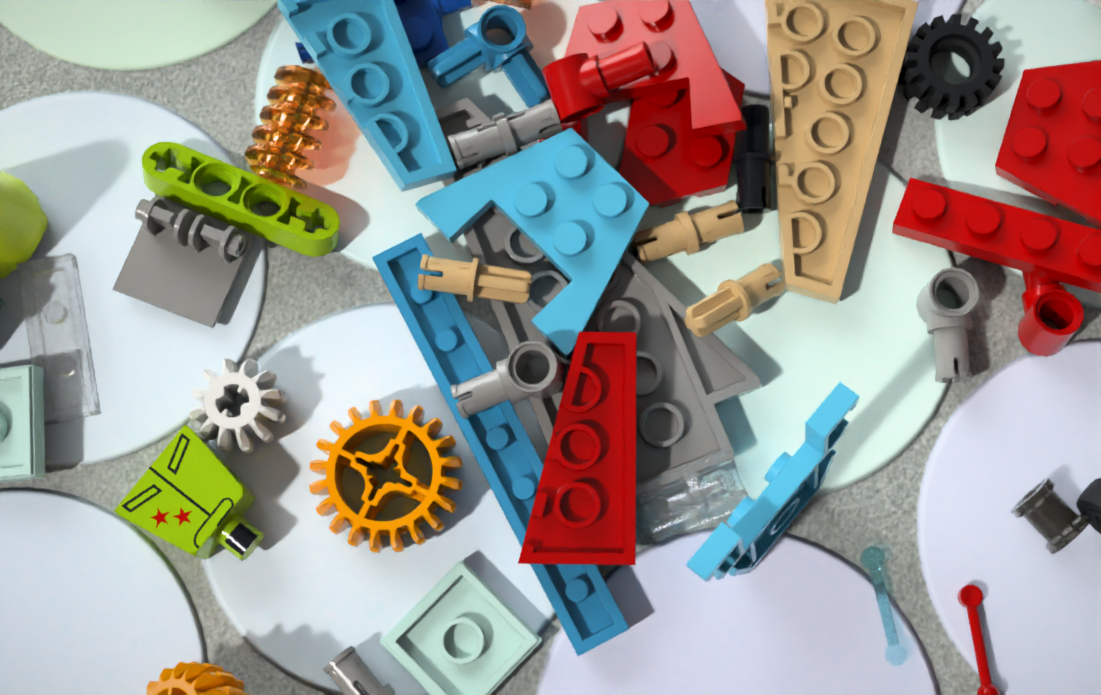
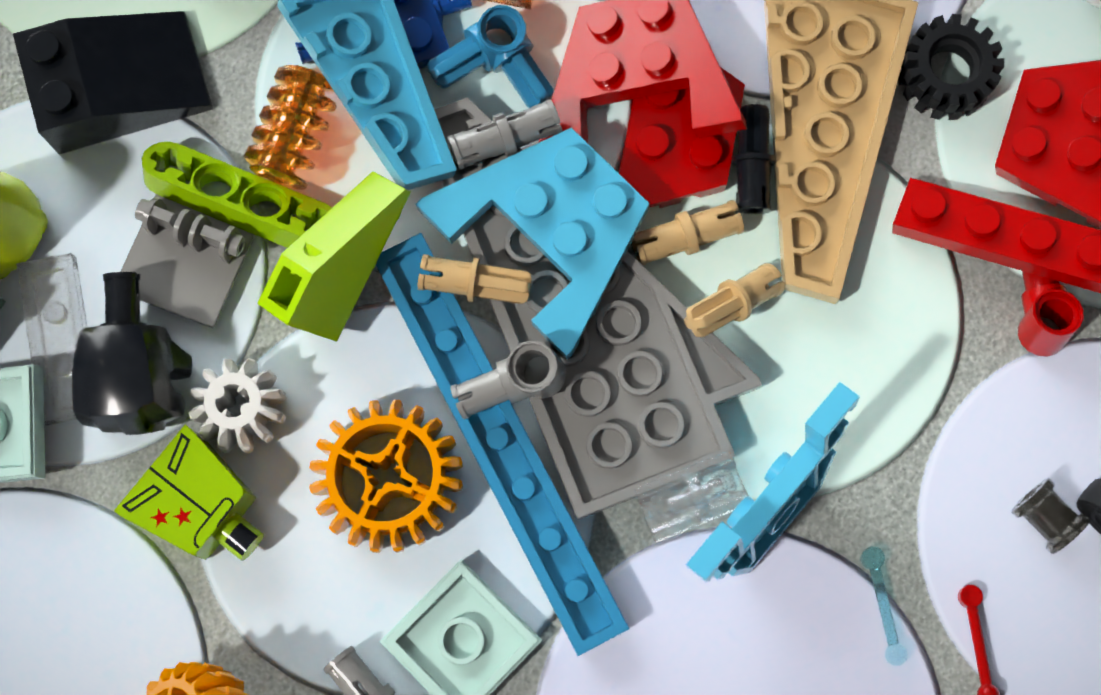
(110, 76): none -> black slope
(127, 367): none -> black piece
(331, 262): none -> lime slope
(583, 83): red pin -> none
(589, 472): red wing -> none
(949, 325): light grey pin -> none

